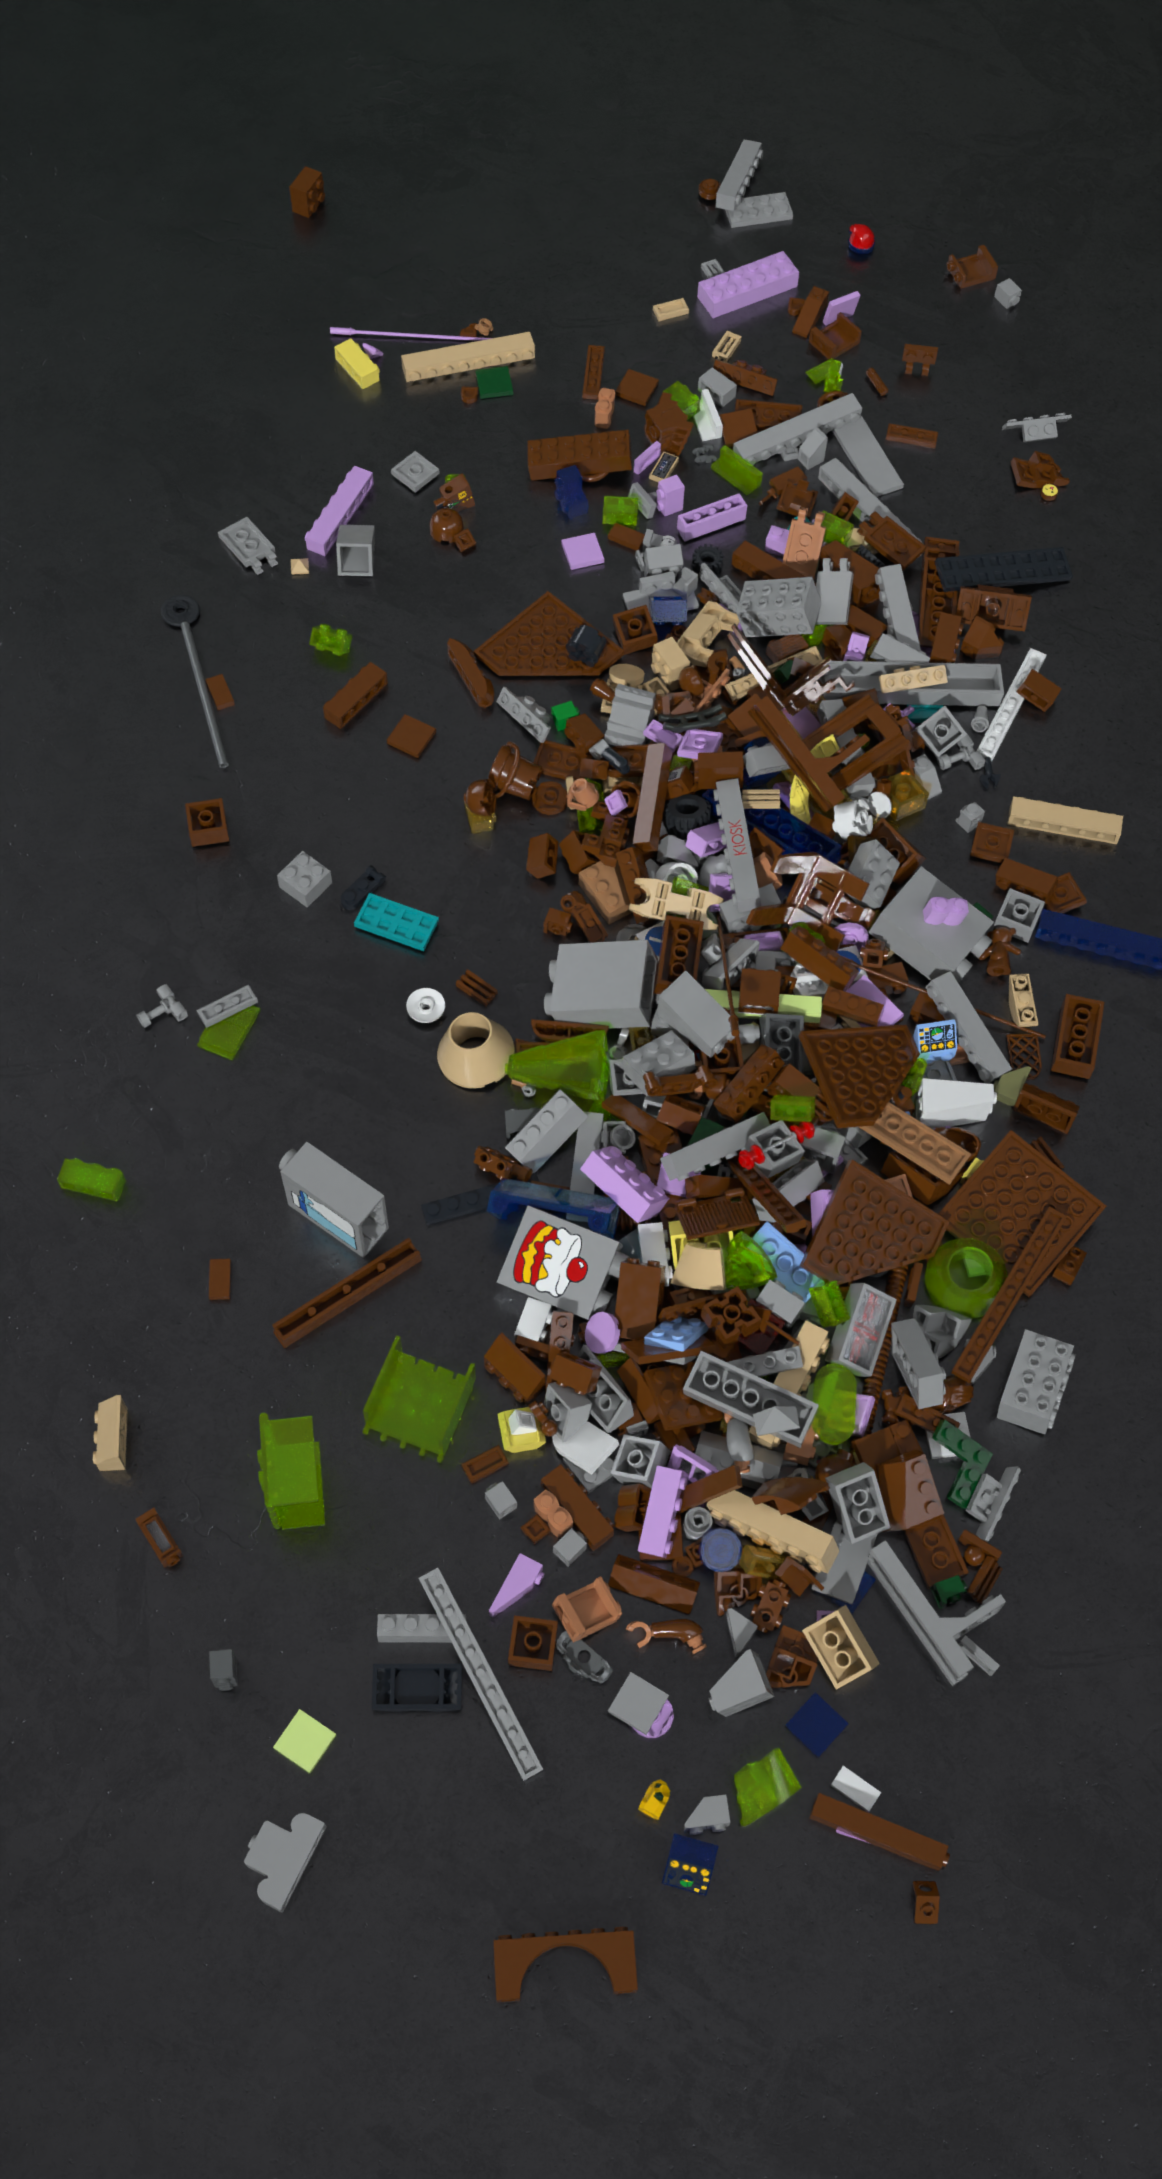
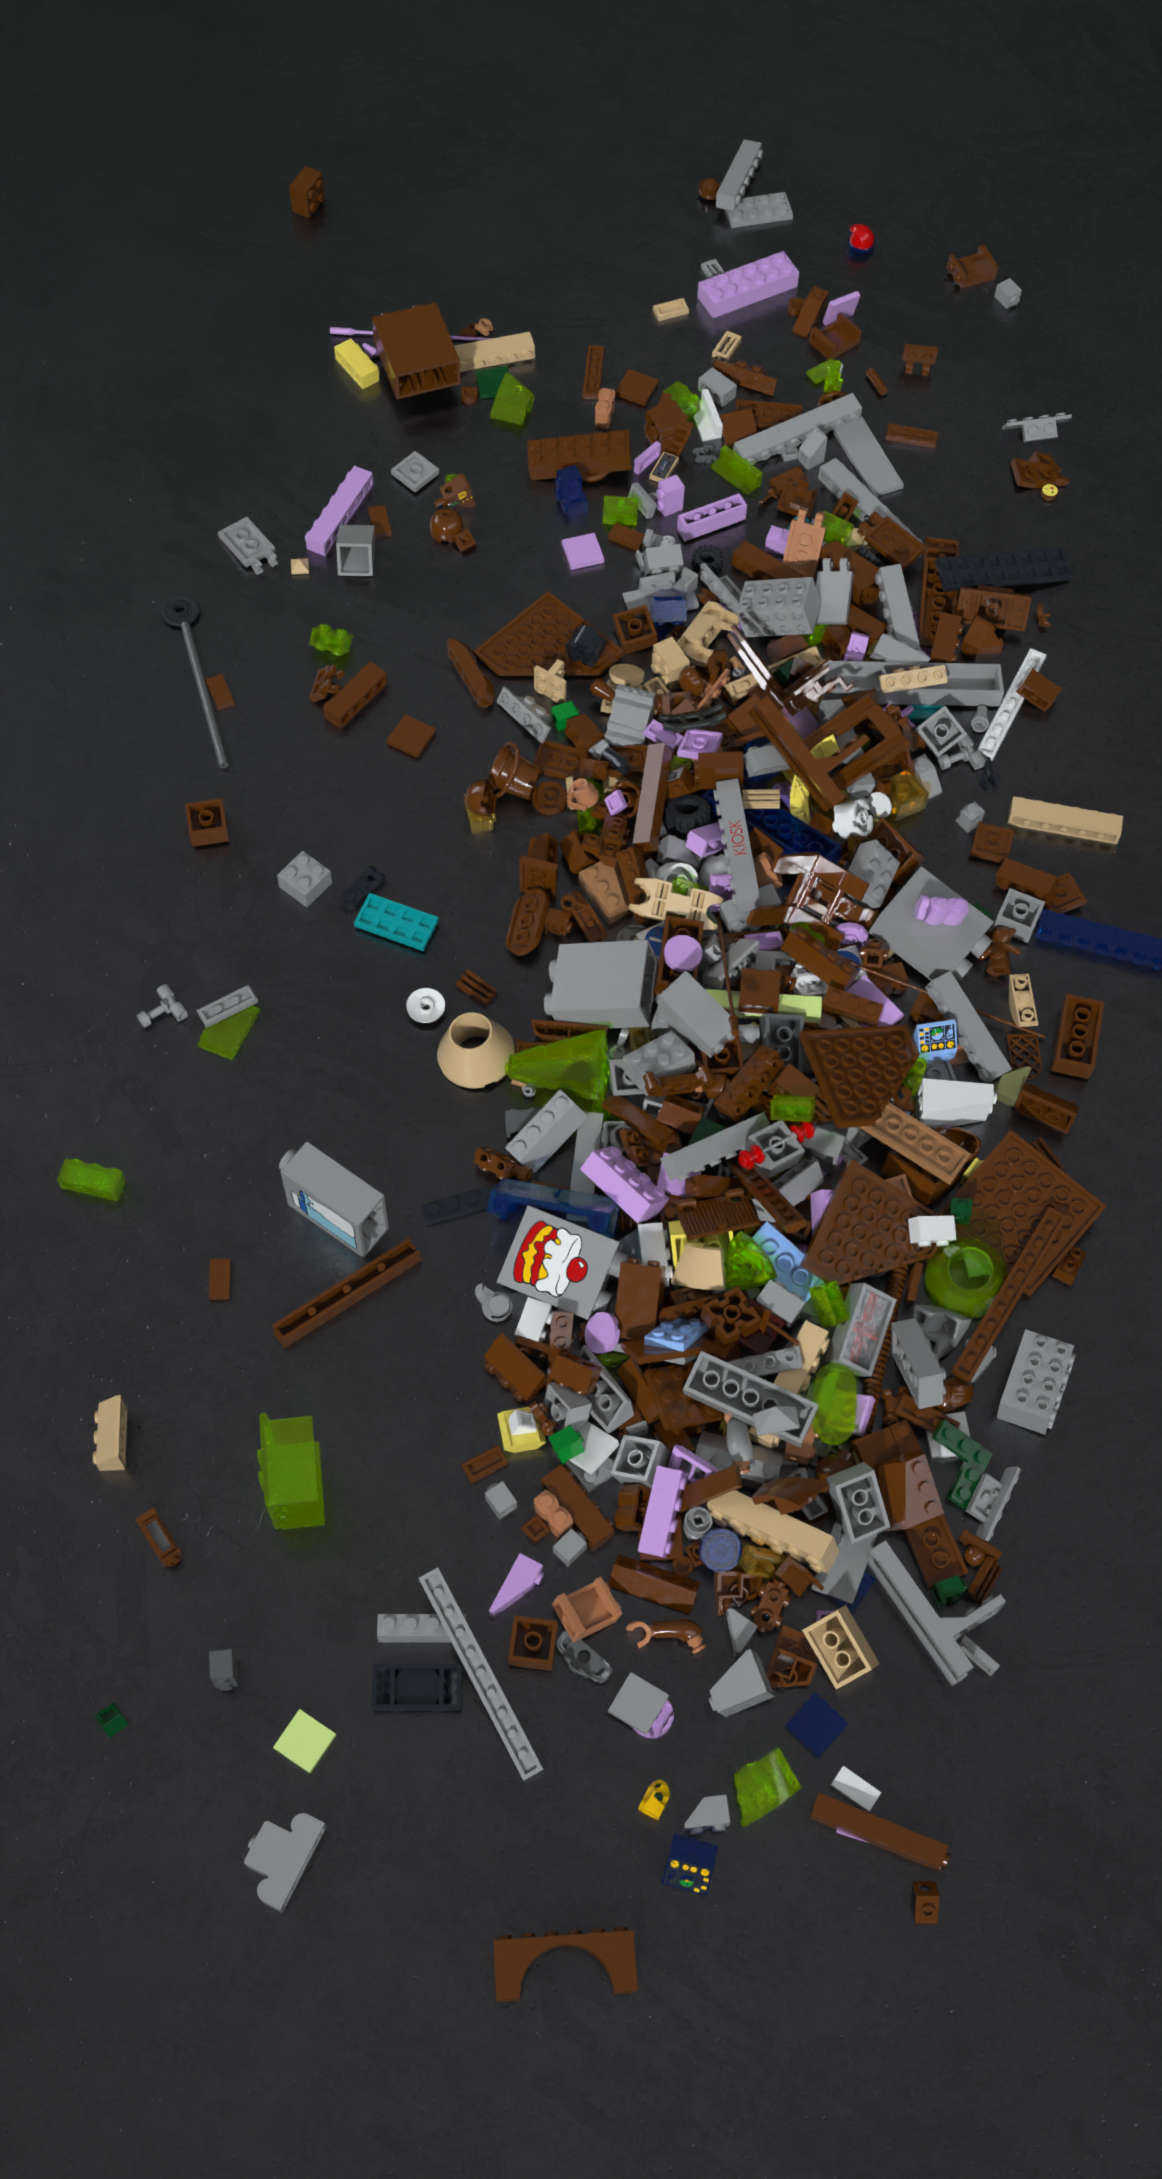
(111, 1719): none -> dark green slope
(323, 682): none -> reddish brown plate
(379, 519): none -> reddish brown tile
(416, 350): none -> reddish brown brick
(416, 1402): clear neon green windscreen -> none
(493, 1303): none -> light grey piece
(511, 401): none -> clear neon green slope
(527, 921): none -> reddish brown tile
(538, 874): none -> reddish brown tile
(551, 682): none -> tan bracket
(567, 1443): none -> green brick
(631, 1142): none -> reddish brown slope
(682, 953): none -> lavender tile
(921, 907): none -> lavender tile
(932, 1229): none -> white brick
(961, 1210): none -> dark green brick
(1042, 617): none -> reddish brown piece

